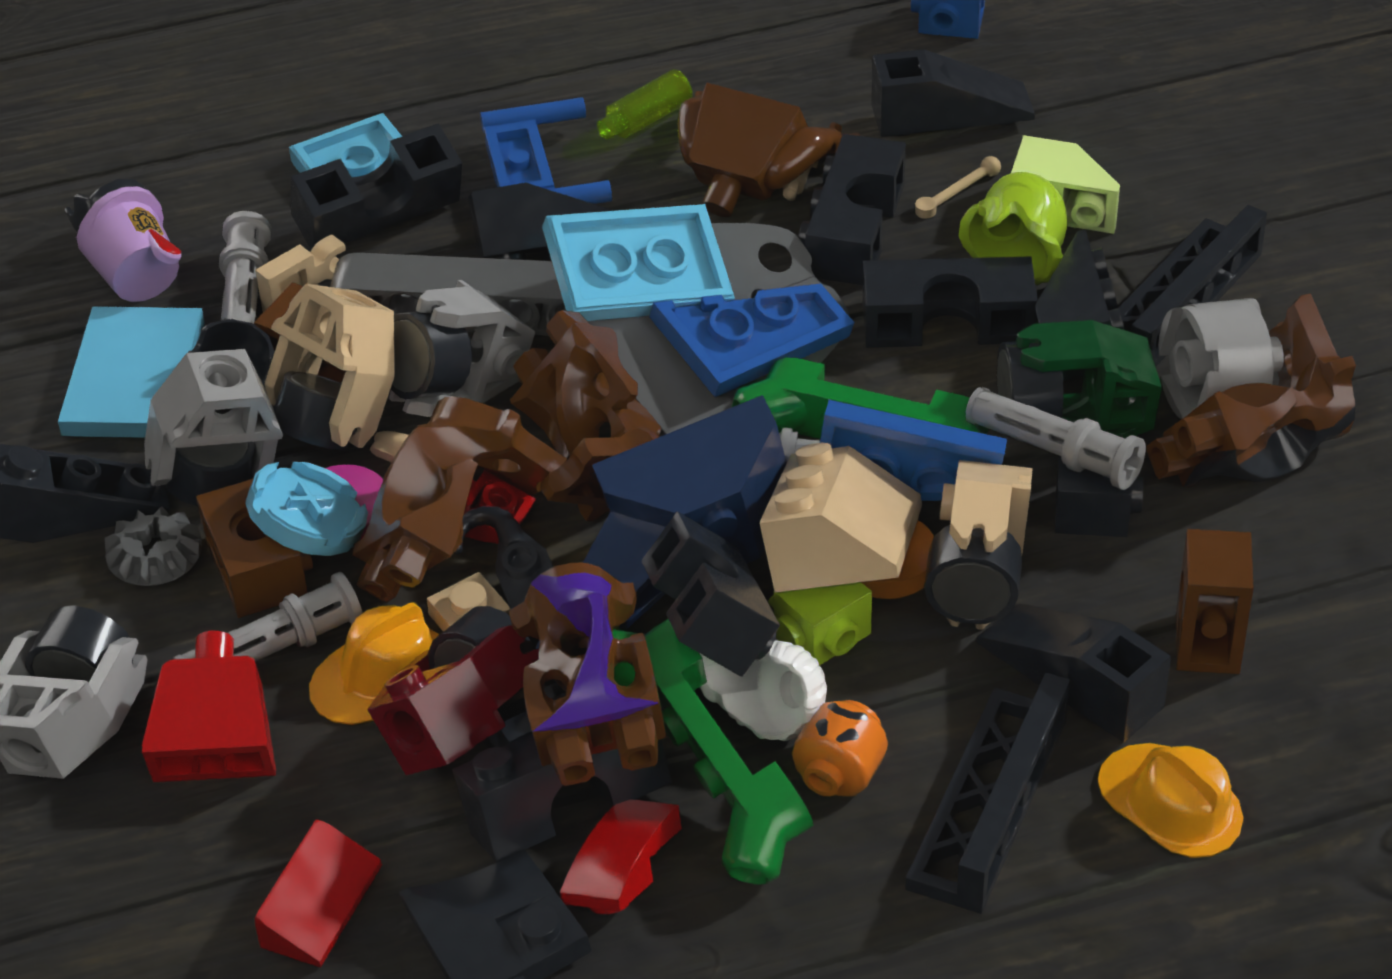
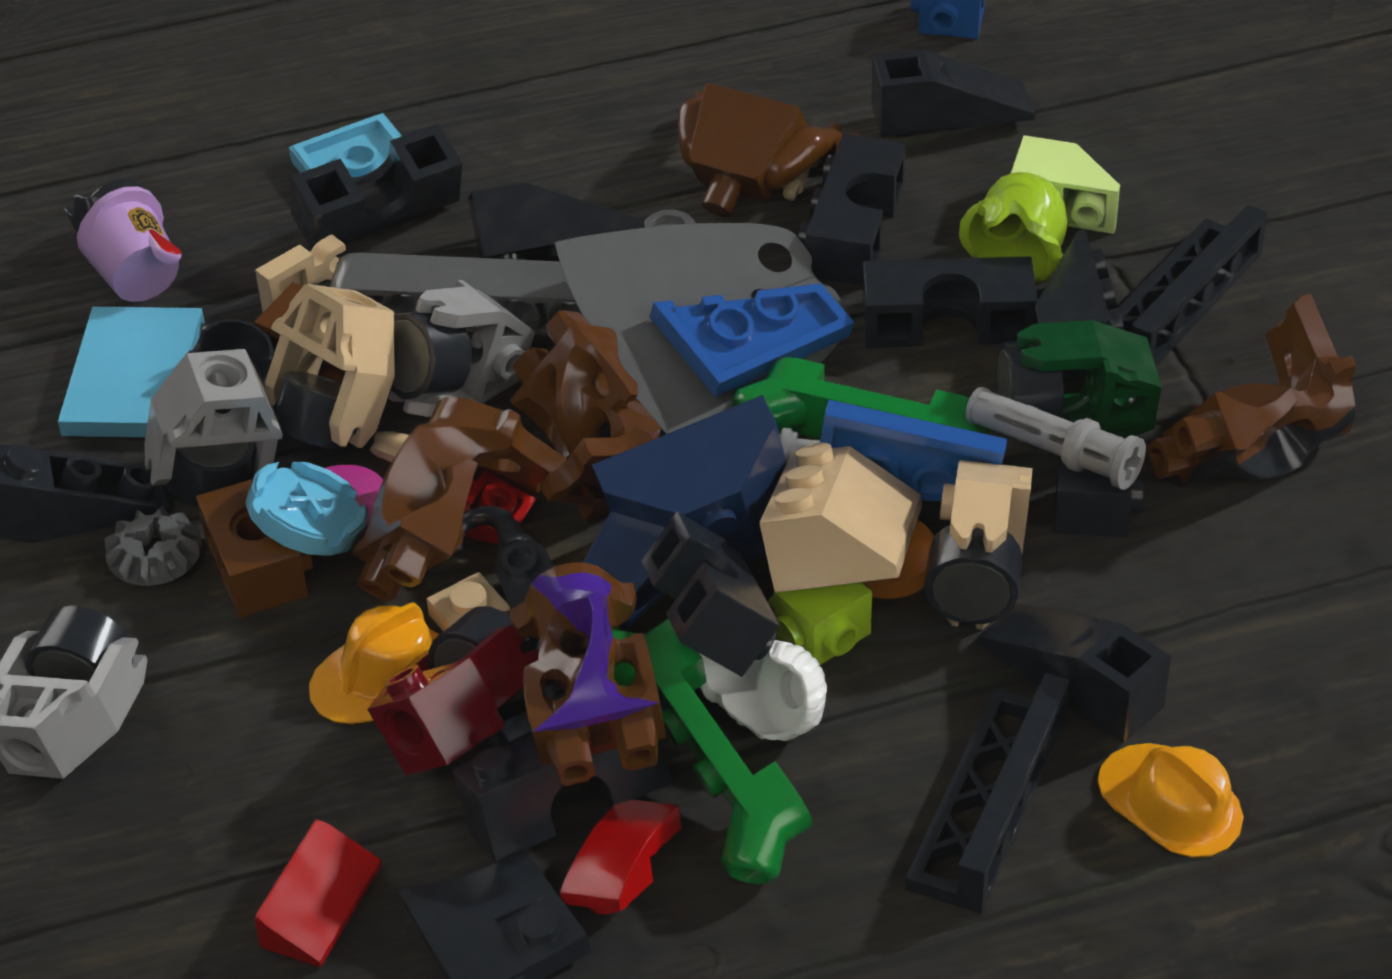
(209, 717): red torso -> none
(239, 262): light grey pin -> none
(299, 619): light grey pin -> none
(518, 151): blue plate -> none
(630, 258): medium azure tile -> none
(645, 105): clear neon green cylinder -> none
(841, 747): orange head -> none
(927, 207): tan hinge -> none
(1214, 350): light grey brick -> none
(1214, 601): reddish brown brick -> none

